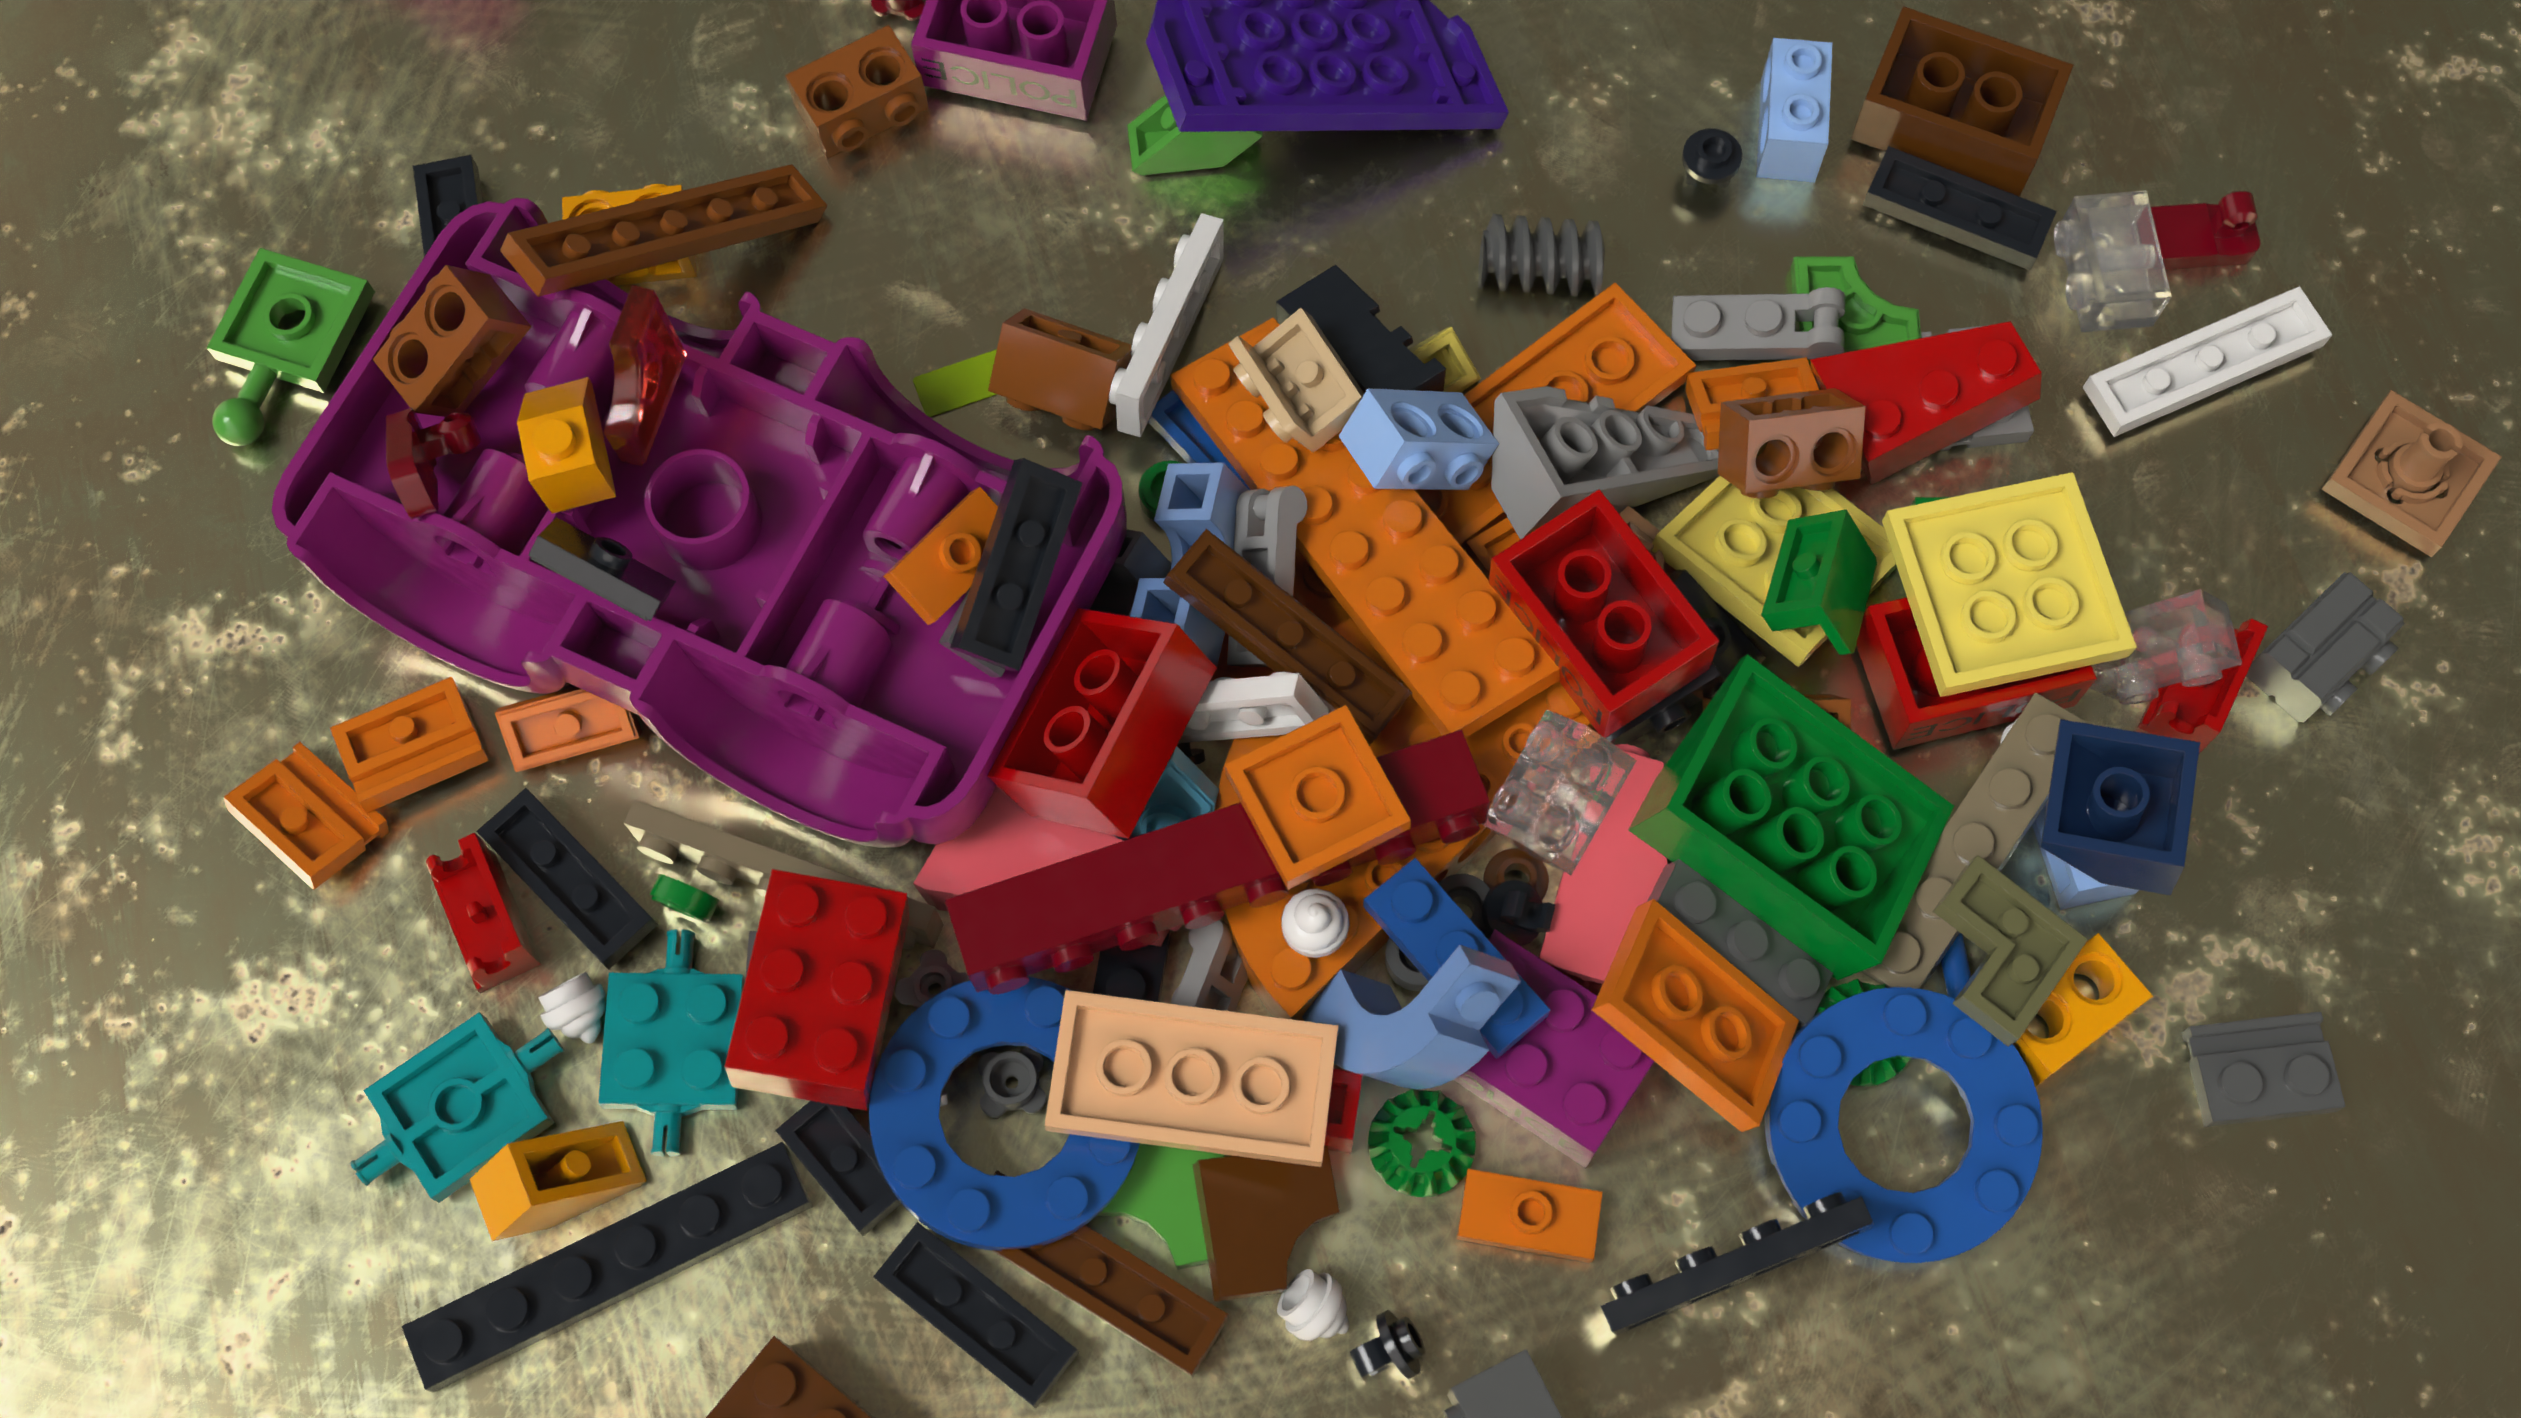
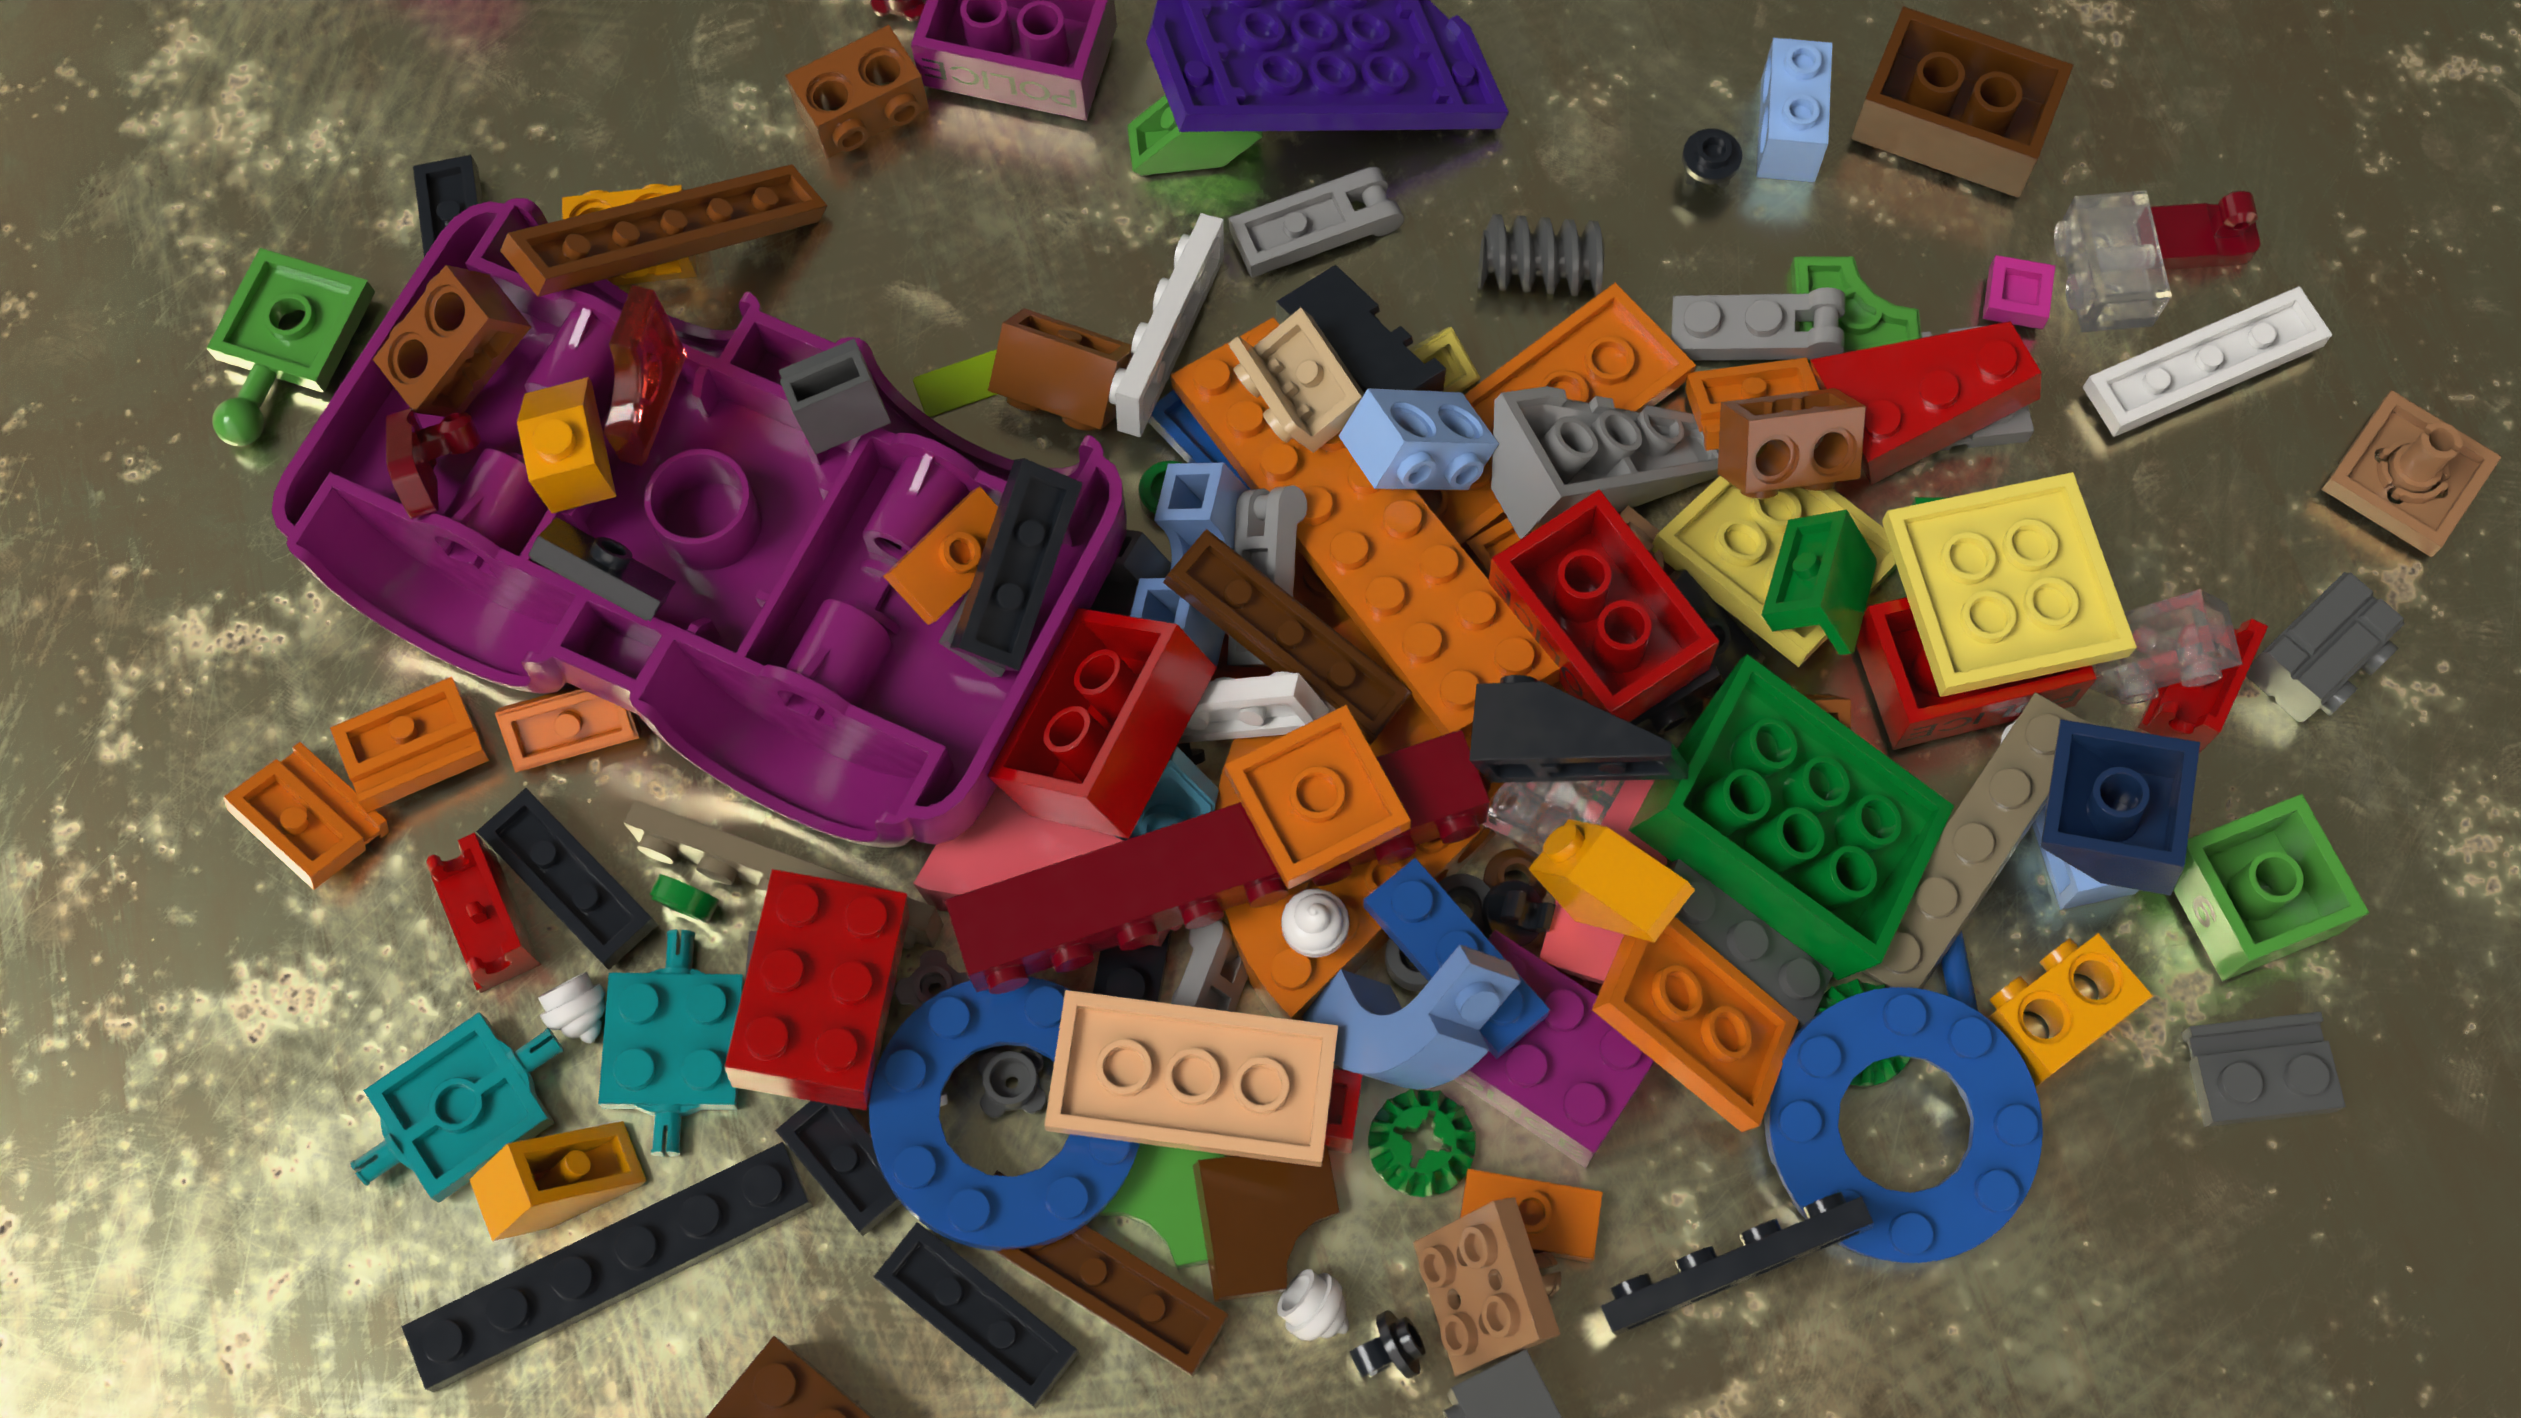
(833, 396): none -> dark grey piece
(1314, 221): none -> light grey plate
(1488, 1286): none -> medium nougat plate
(1545, 735): none -> black slope
(1609, 881): none -> light orange slope
(1959, 208): black plate -> none
(2019, 292): none -> dark pink plate
(2023, 944): olive plate -> none
(2265, 888): none -> bright green brick

